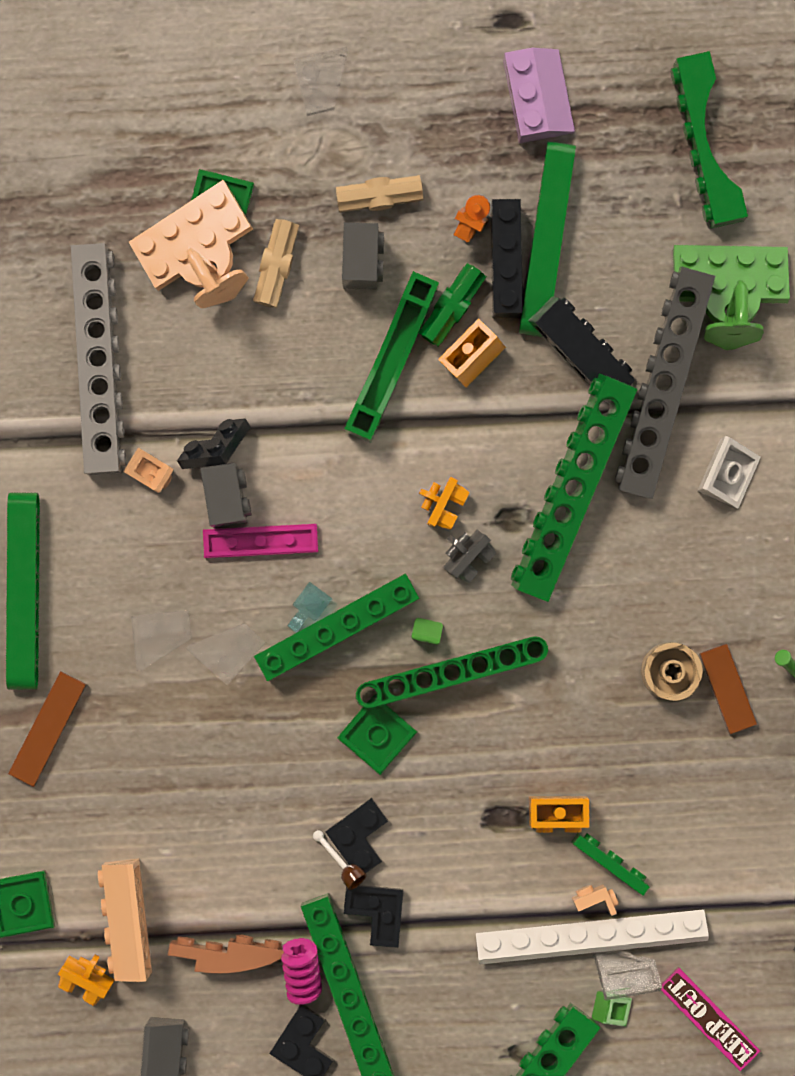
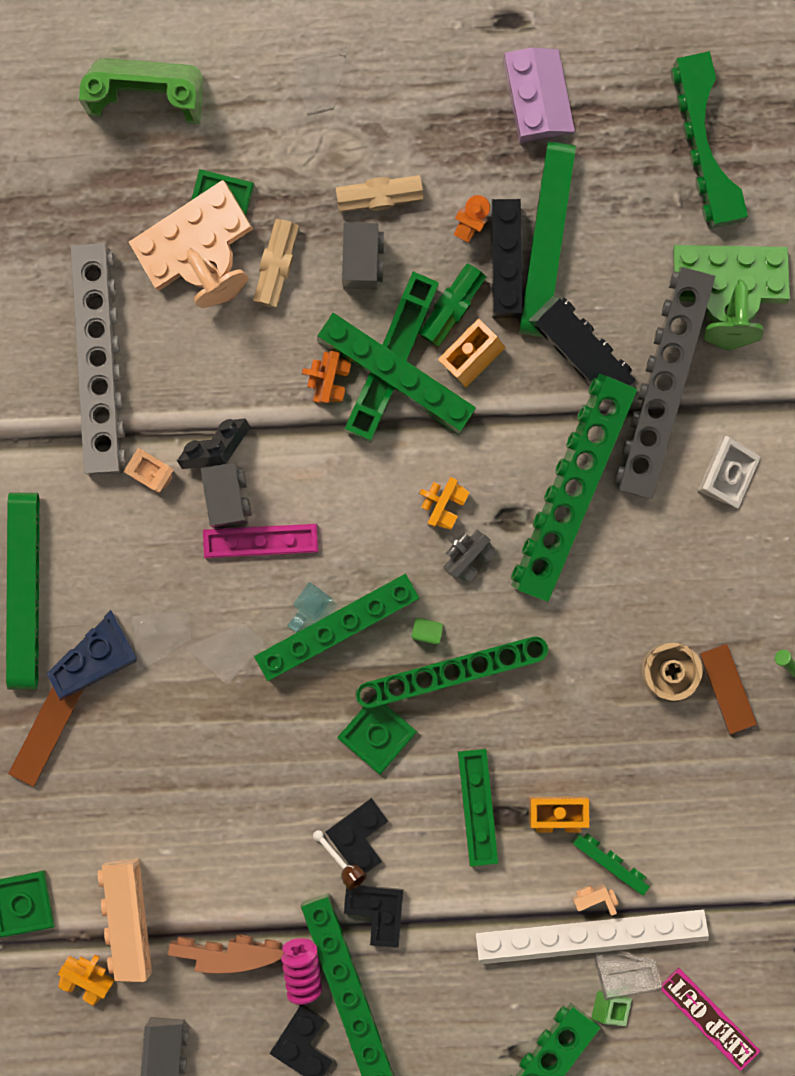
(93, 659): none -> dark blue wing
(179, 81): none -> bright green windscreen
(324, 388): none -> orange hips
(396, 372): none -> green arch
(477, 807): none -> green plate

